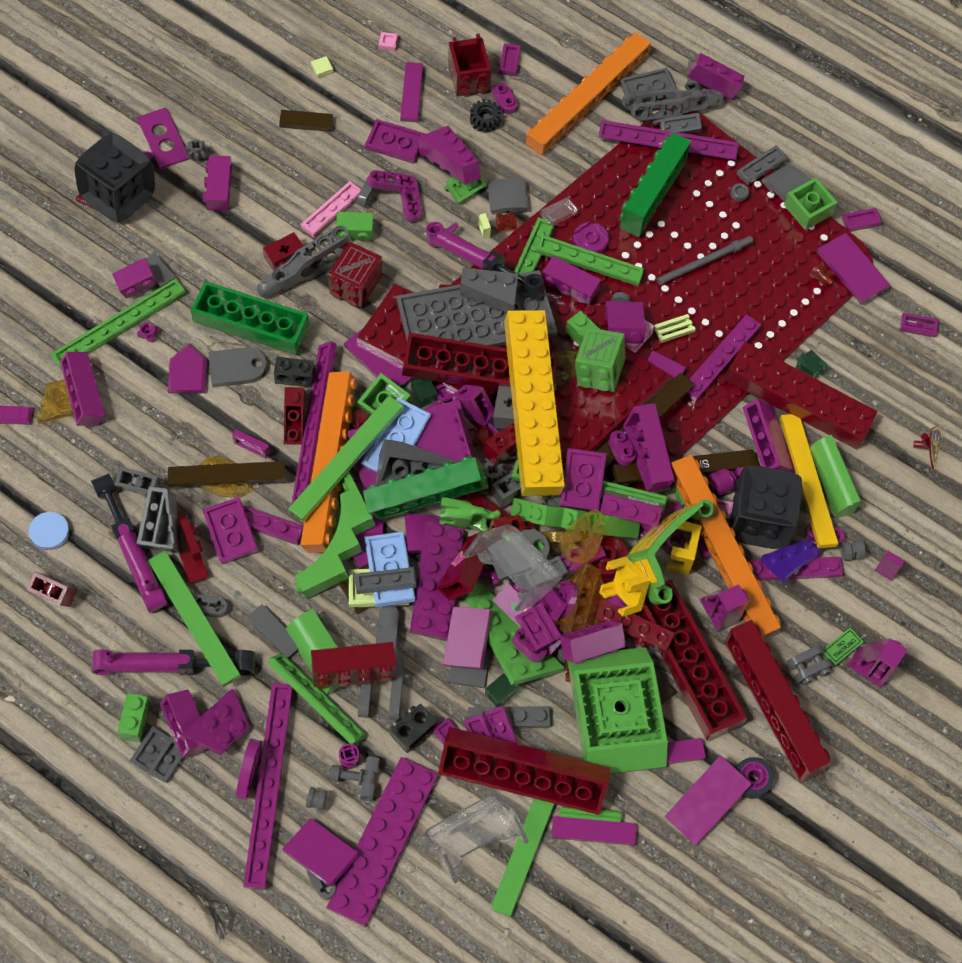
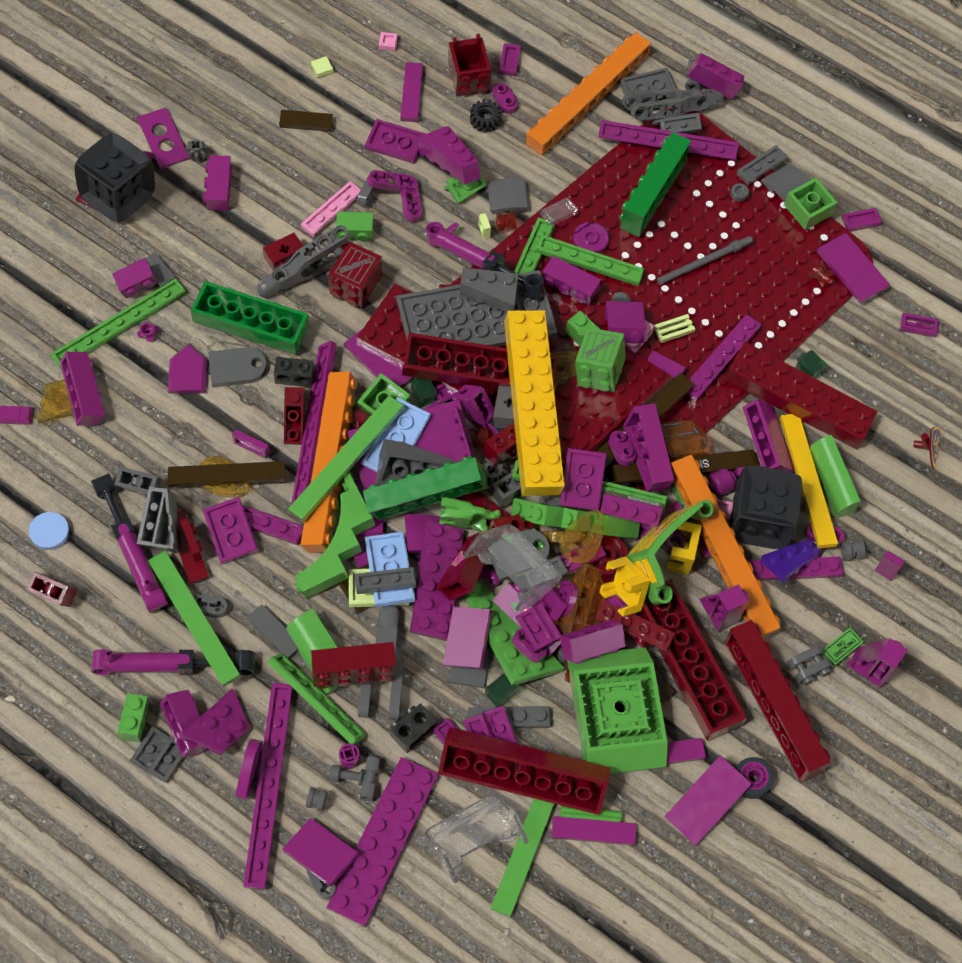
(685, 438): none -> clear orange wedge

